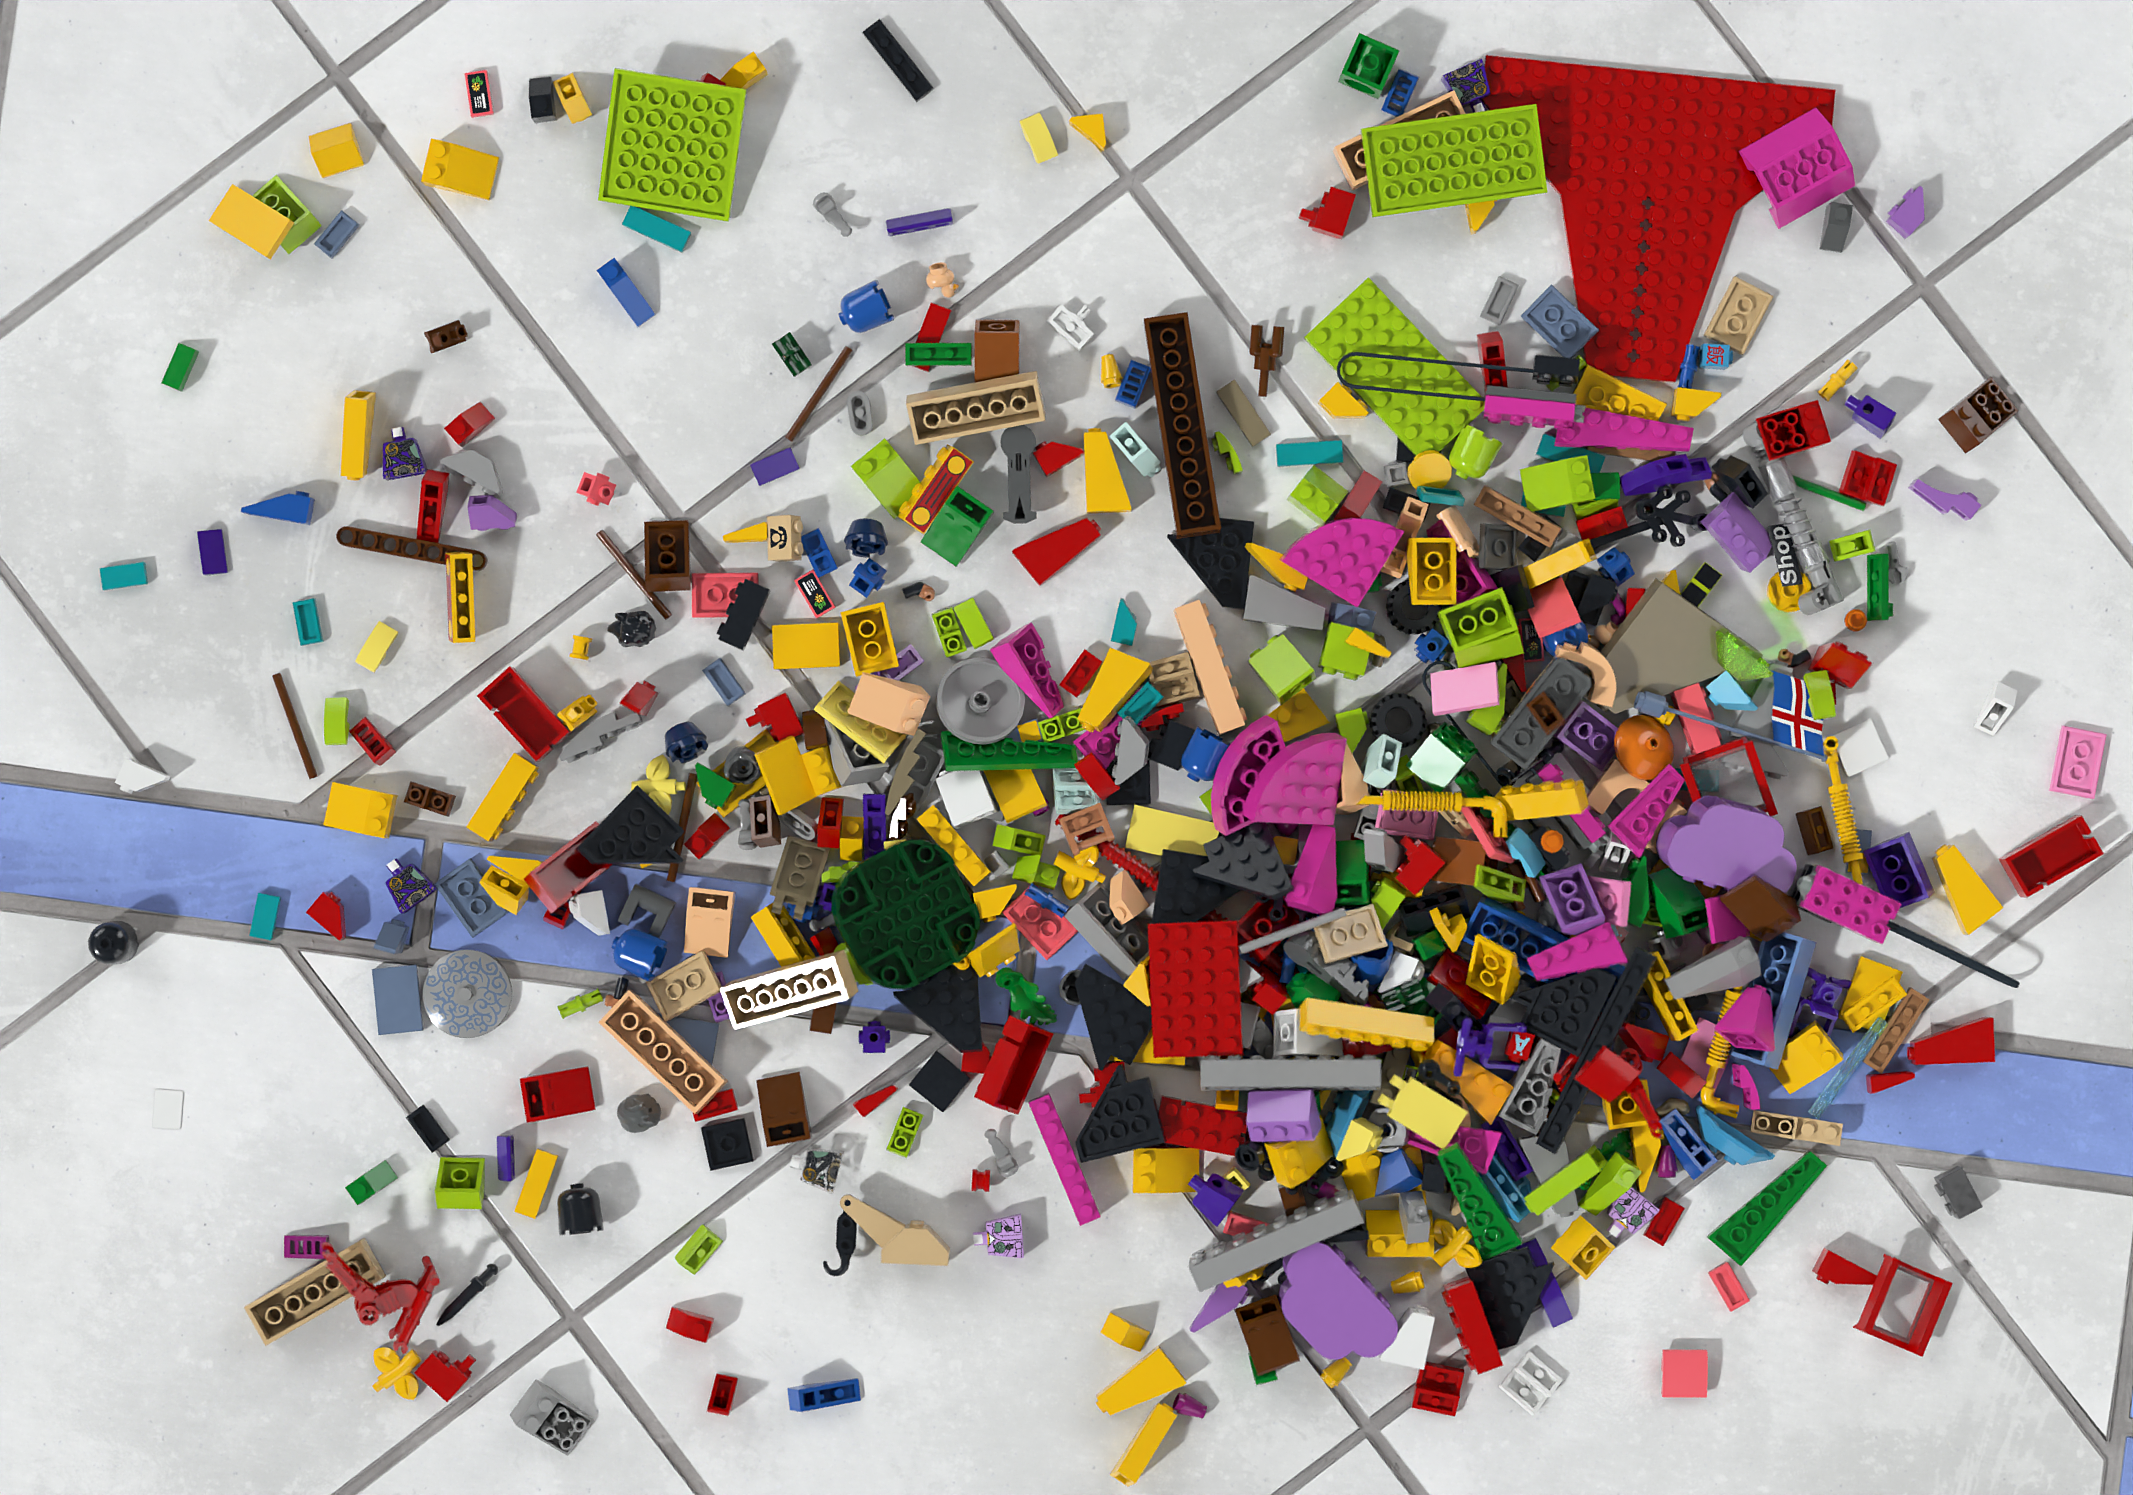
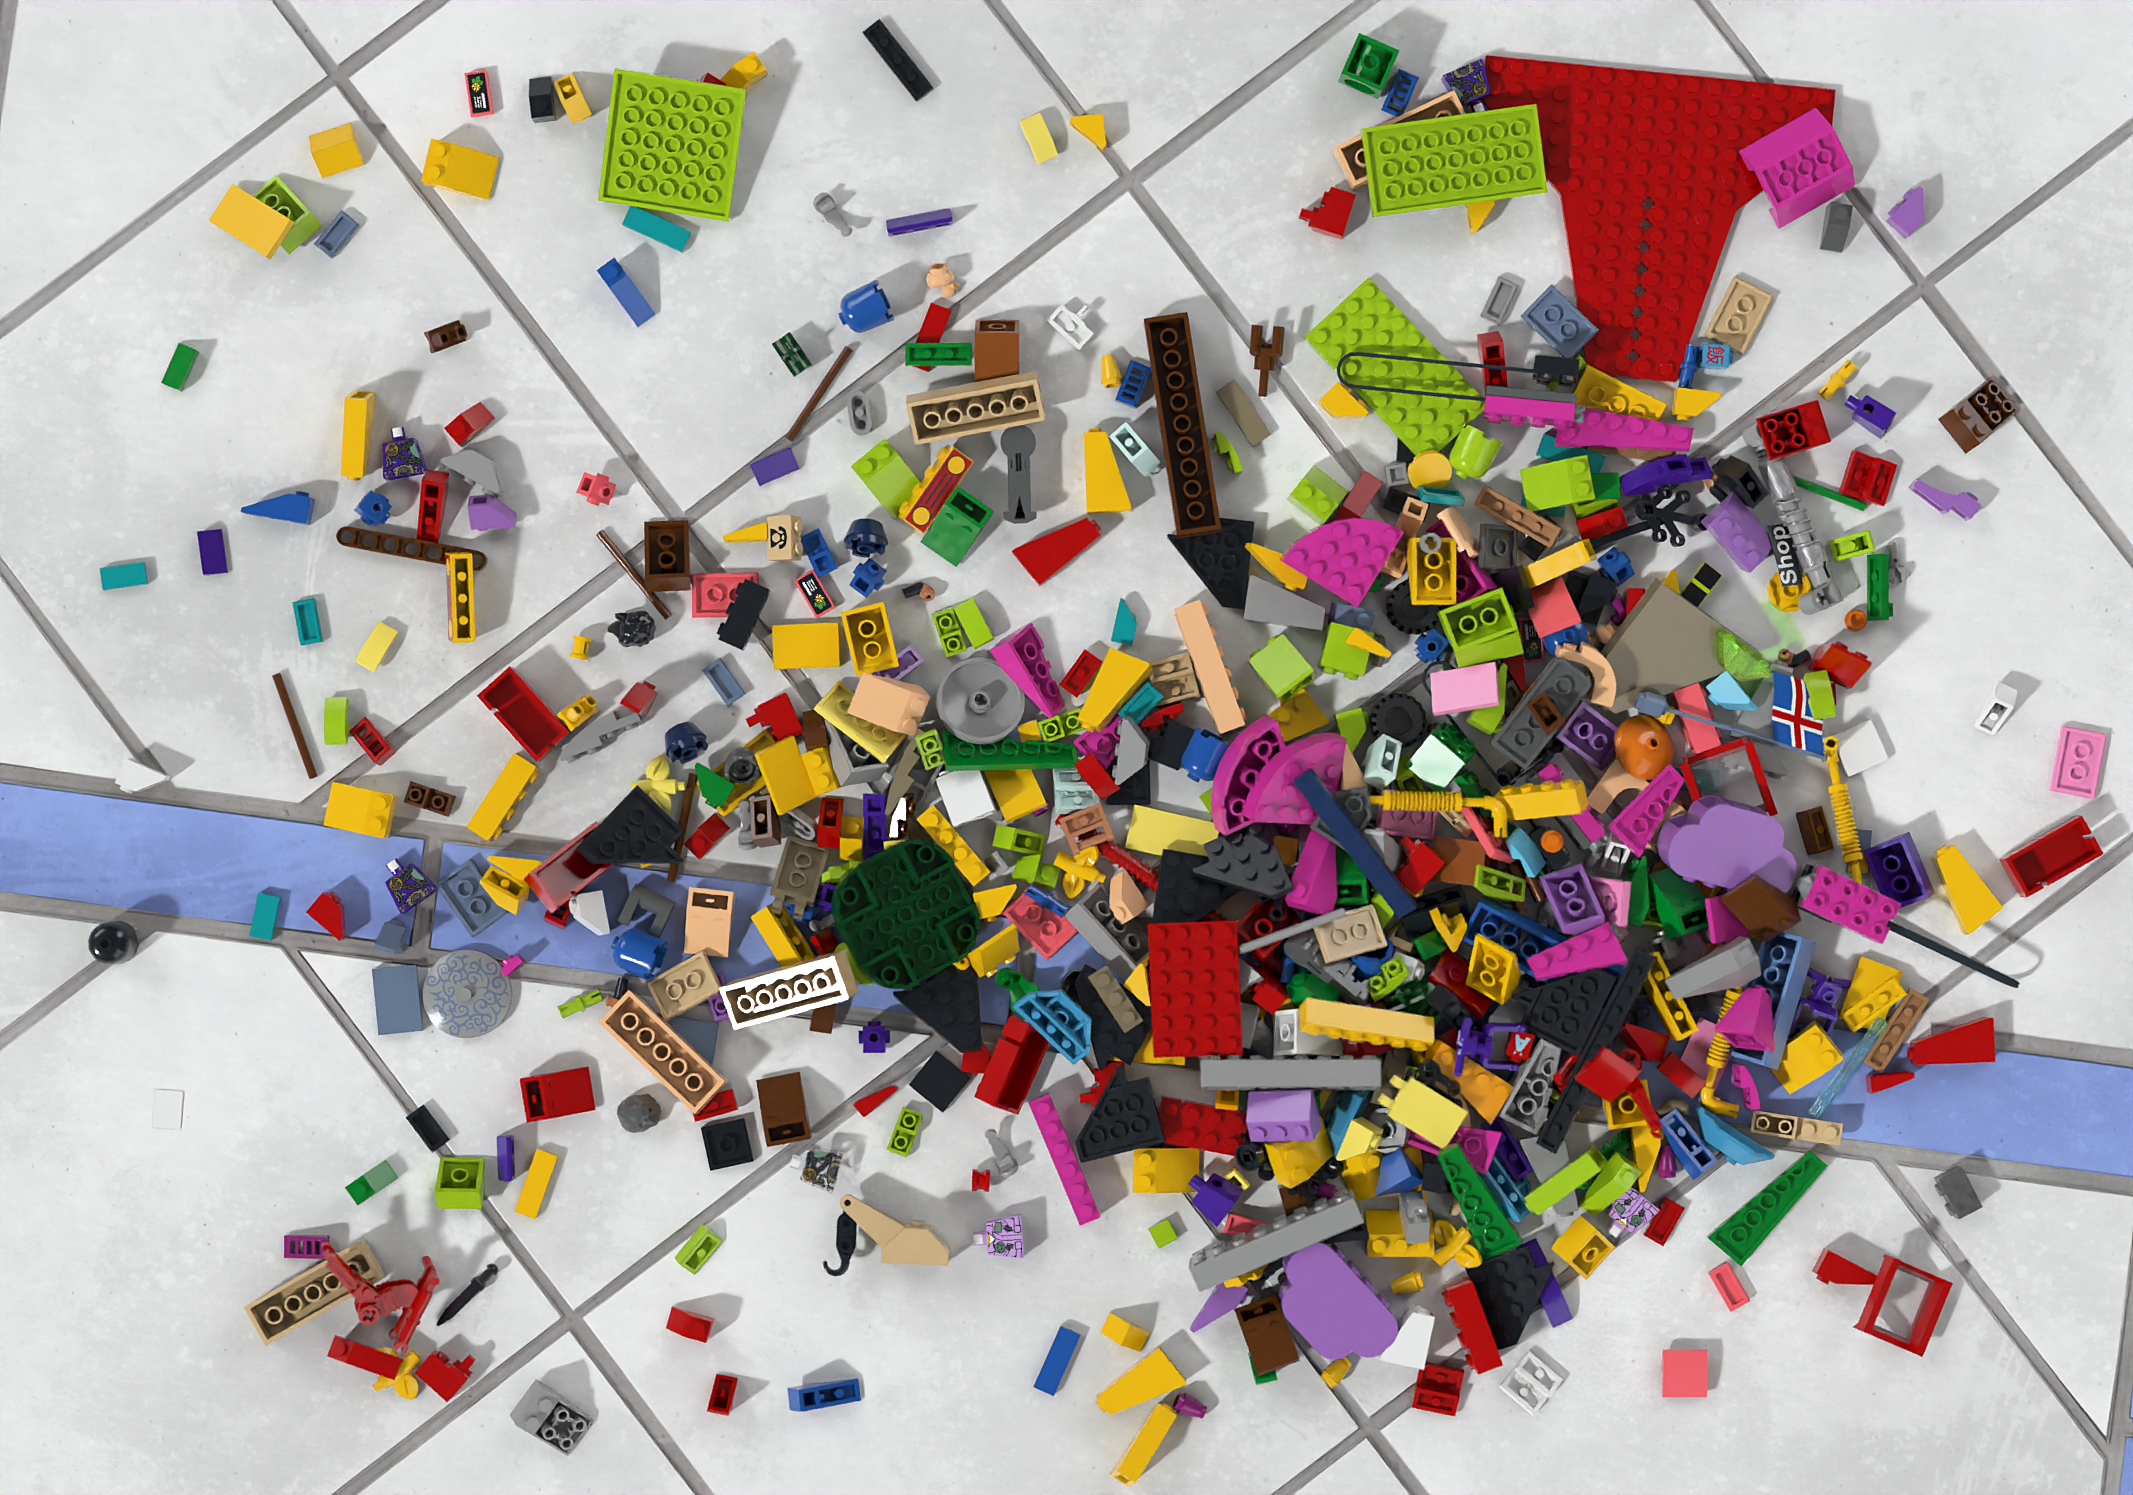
(364, 1357): none -> red slope
(368, 504): none -> blue brick
(511, 964): none -> dark pink plate
(579, 1210): black cylinder -> none
(930, 749): none -> lime slope
(1055, 456): red slope -> none
(1057, 1360): none -> blue tile
(1058, 1021): none -> dark azure wedge
(1115, 998): none -> dark tan plate
(1163, 1233): none -> lime tile
(1309, 453): teal tile -> none
(1355, 843): none -> dark blue tile
(1356, 805): none -> dark grey tile
(1393, 975): none -> lime slope
(1435, 538): none -> light grey bush

